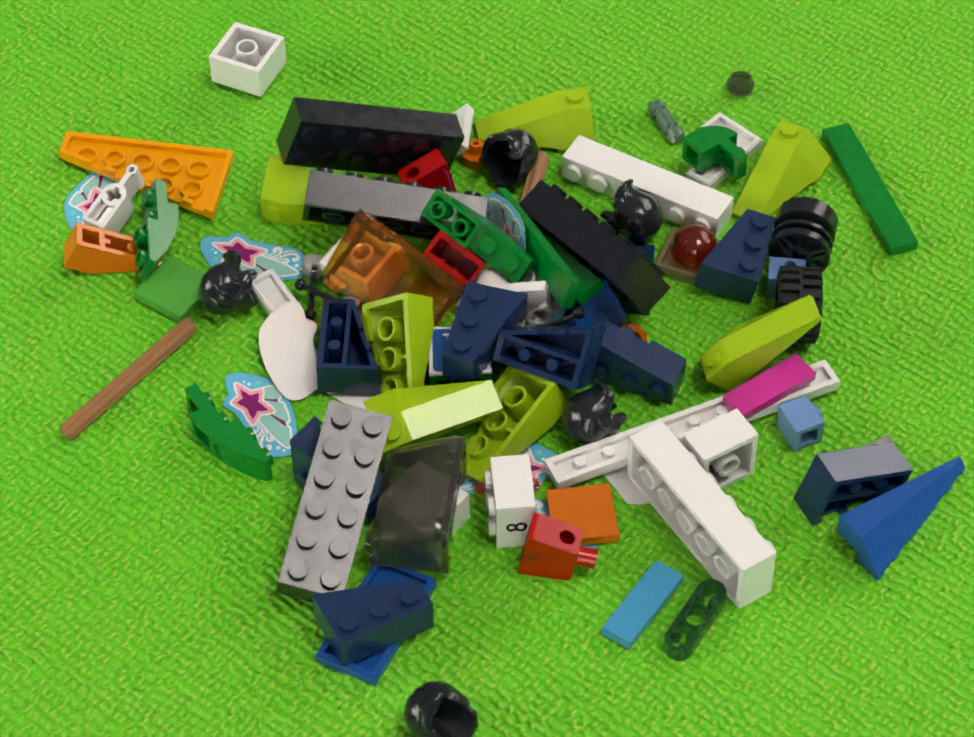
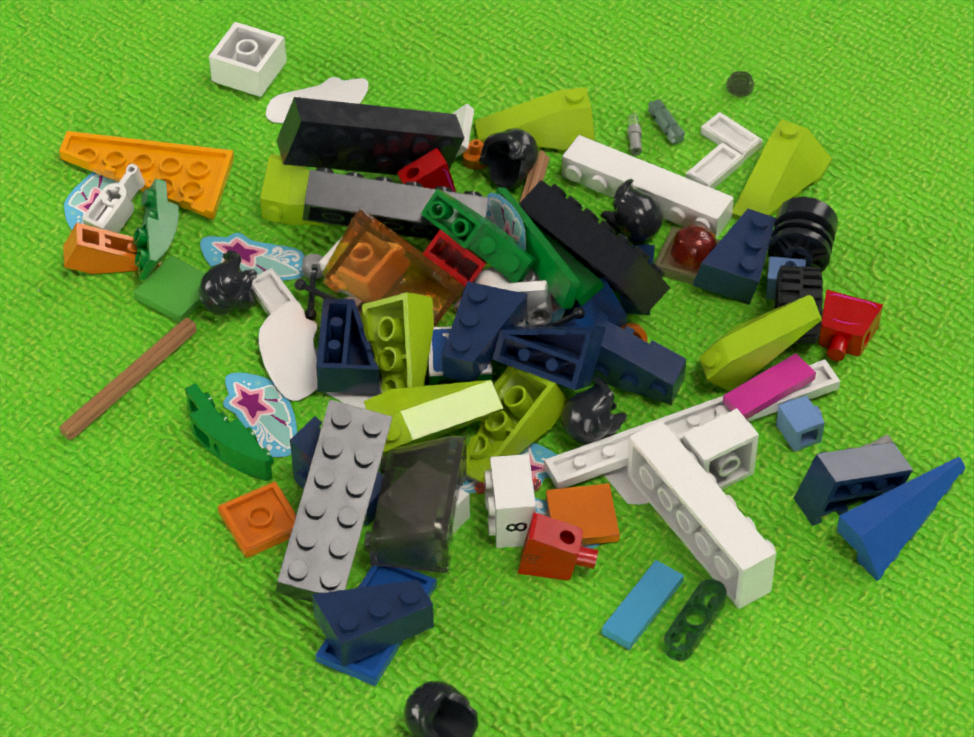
(259, 519): none -> orange tile
(332, 90): none -> white sticker
(634, 134): none -> light grey piece
(715, 146): green brick -> none
(848, 324): none -> red torso
(869, 189): green tile -> none

